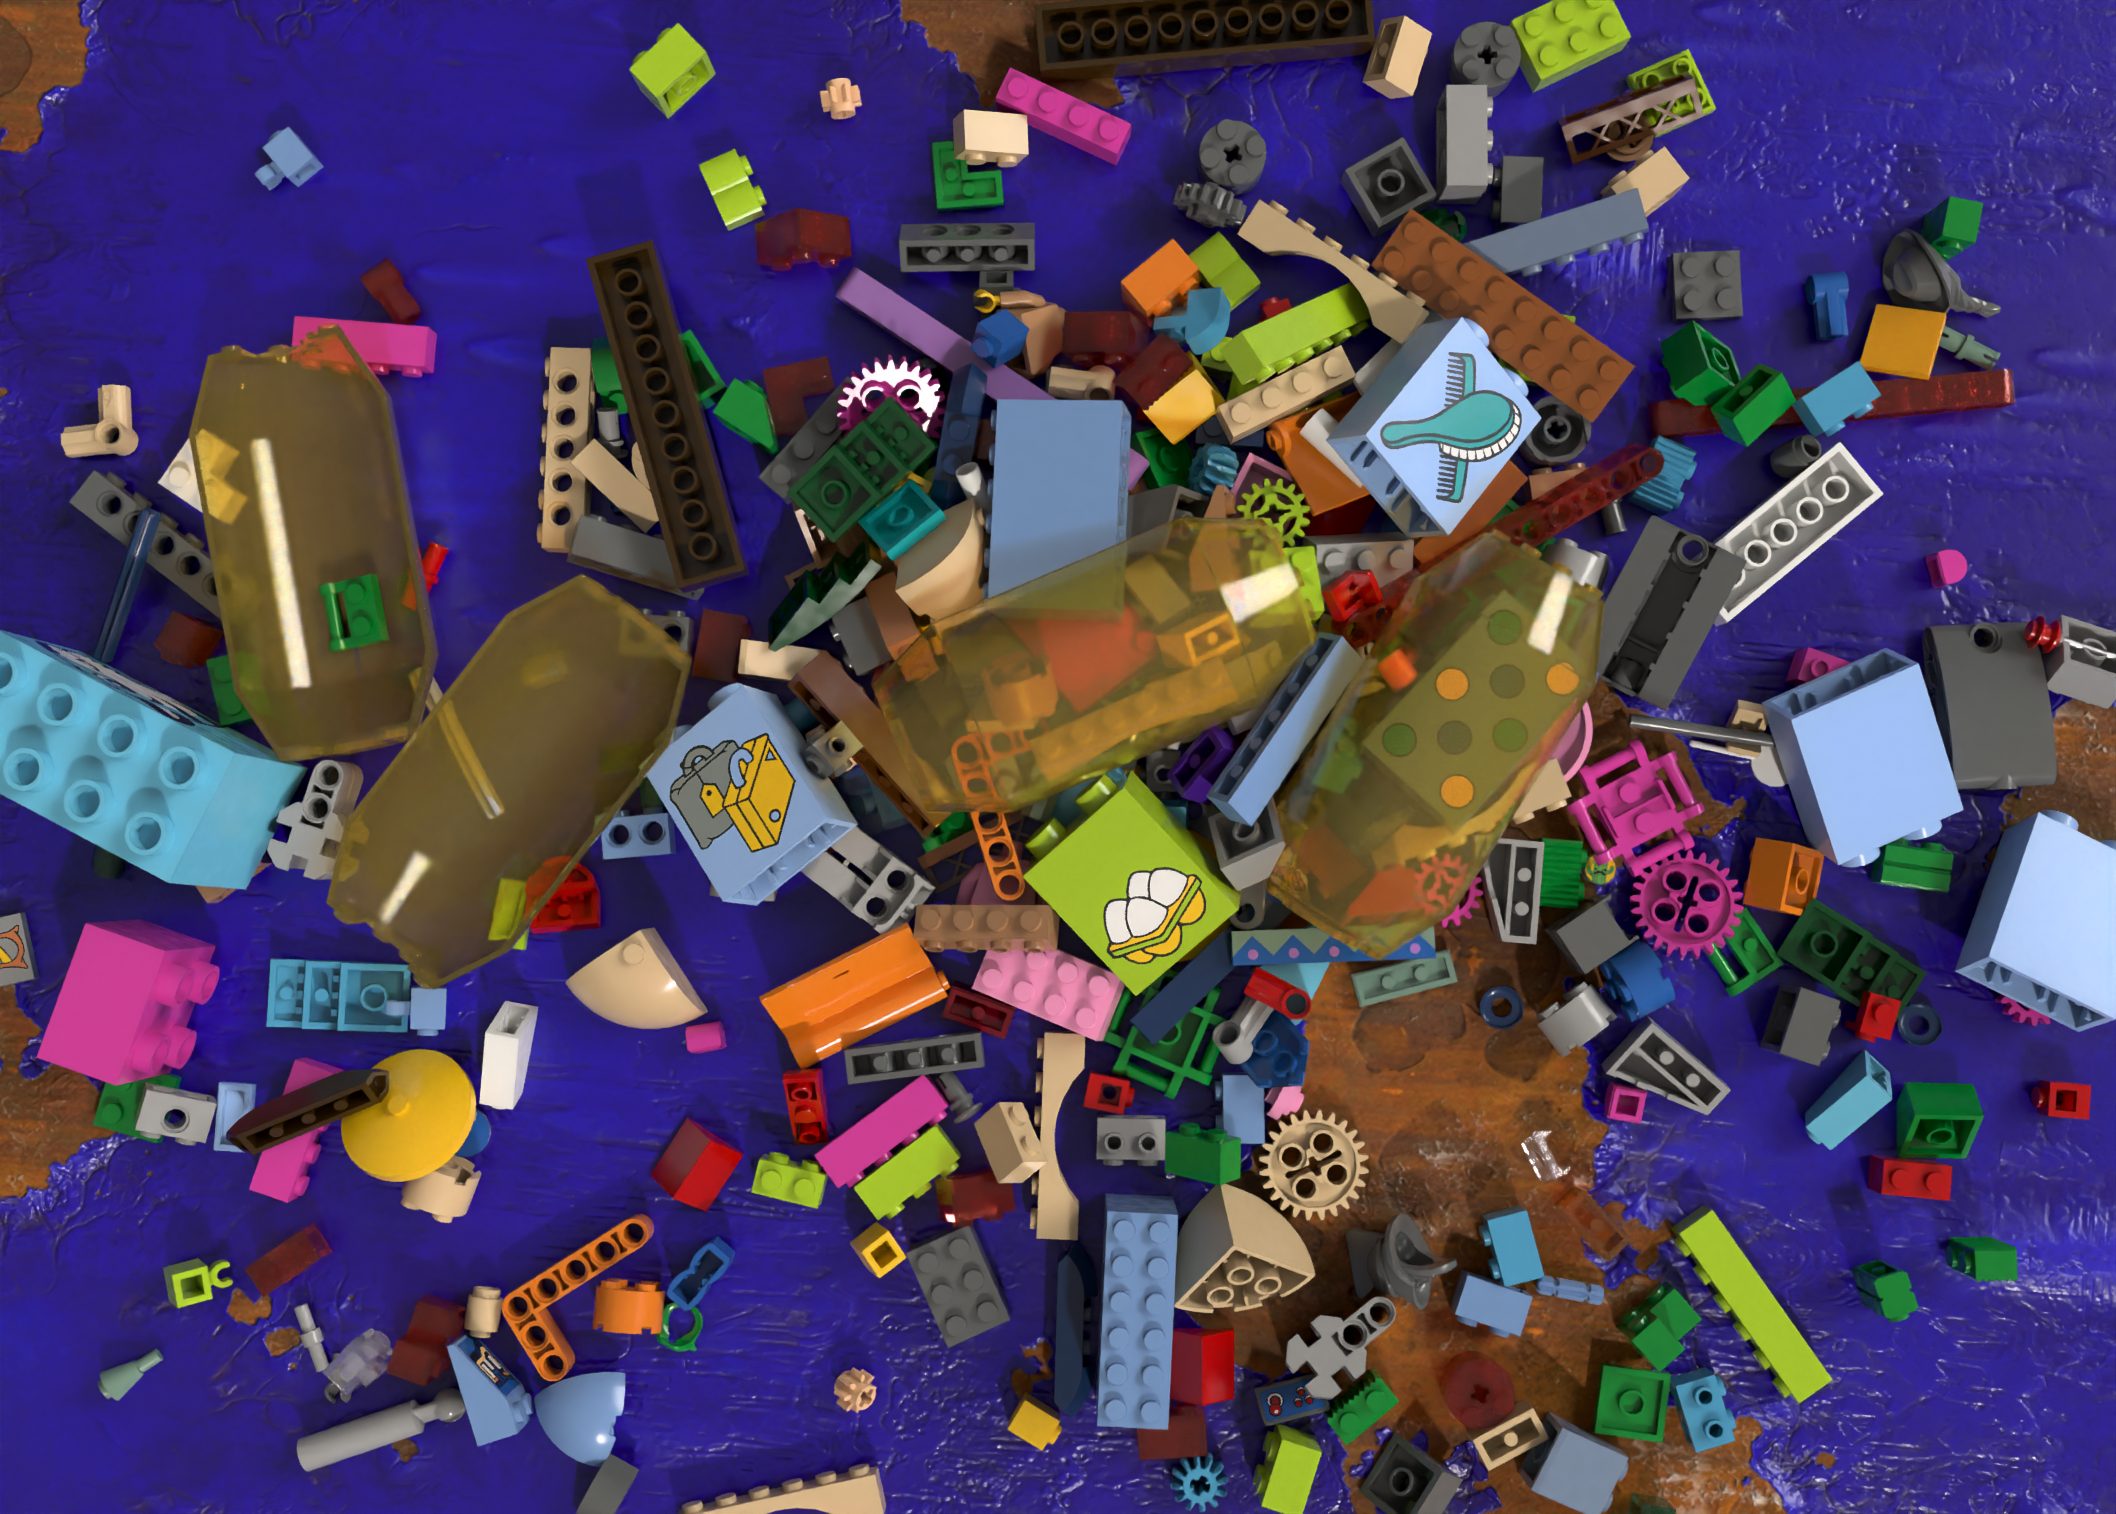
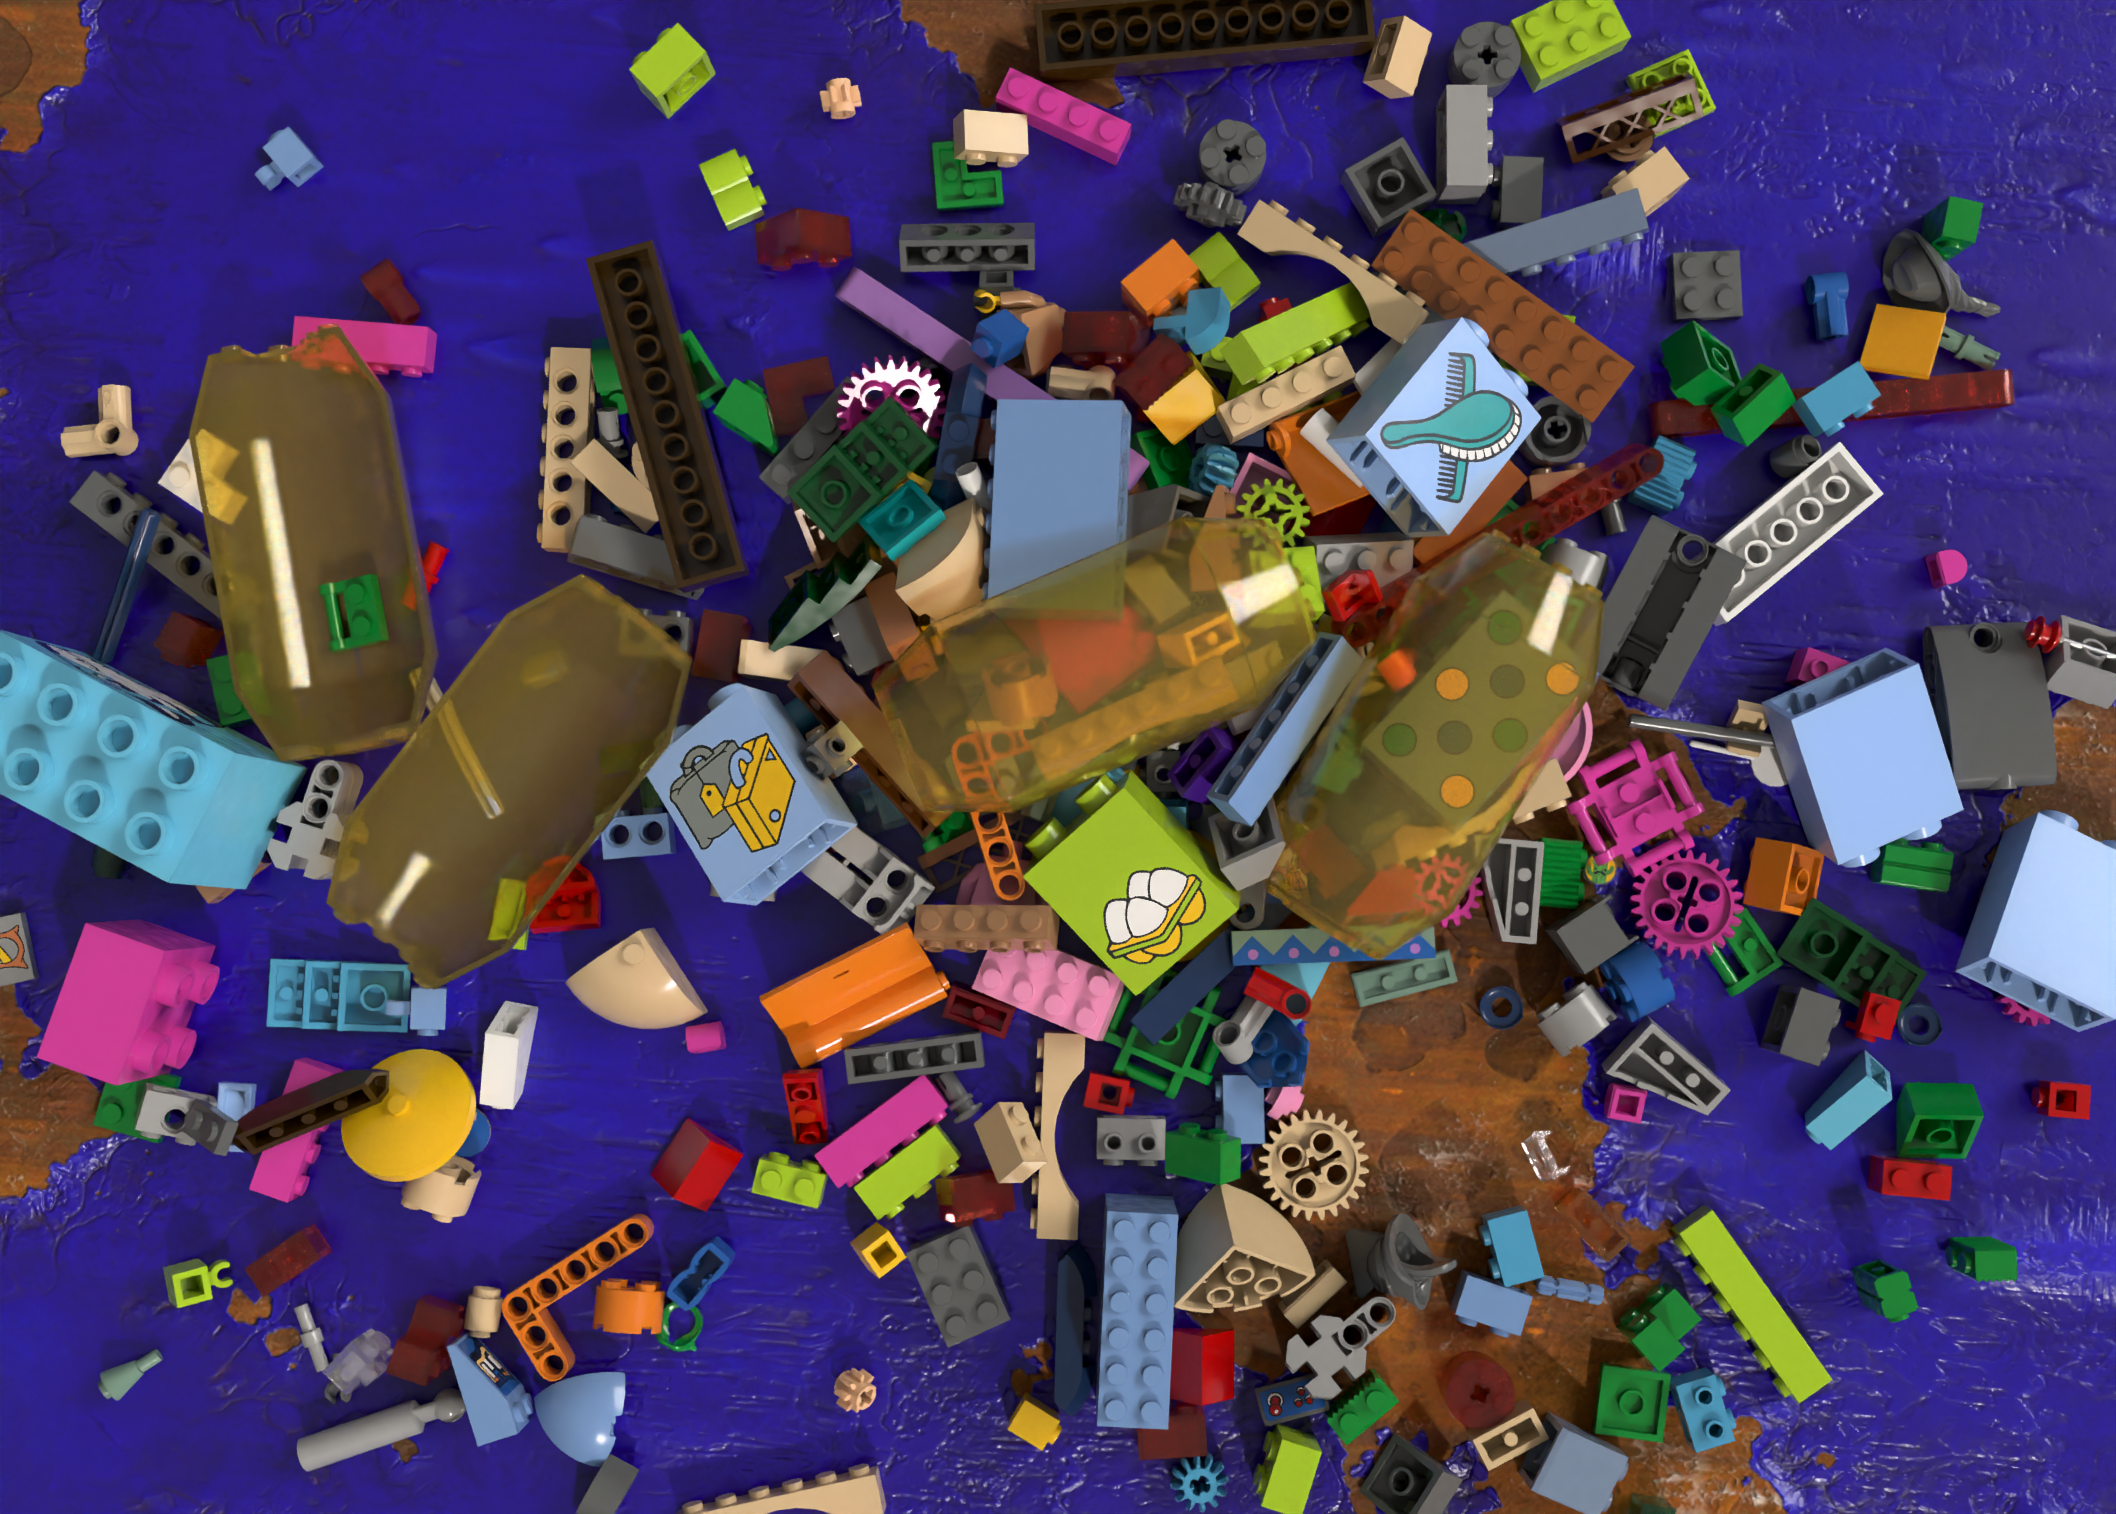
(210, 1127): none -> dark grey plate
(1313, 1295): none -> tan brick

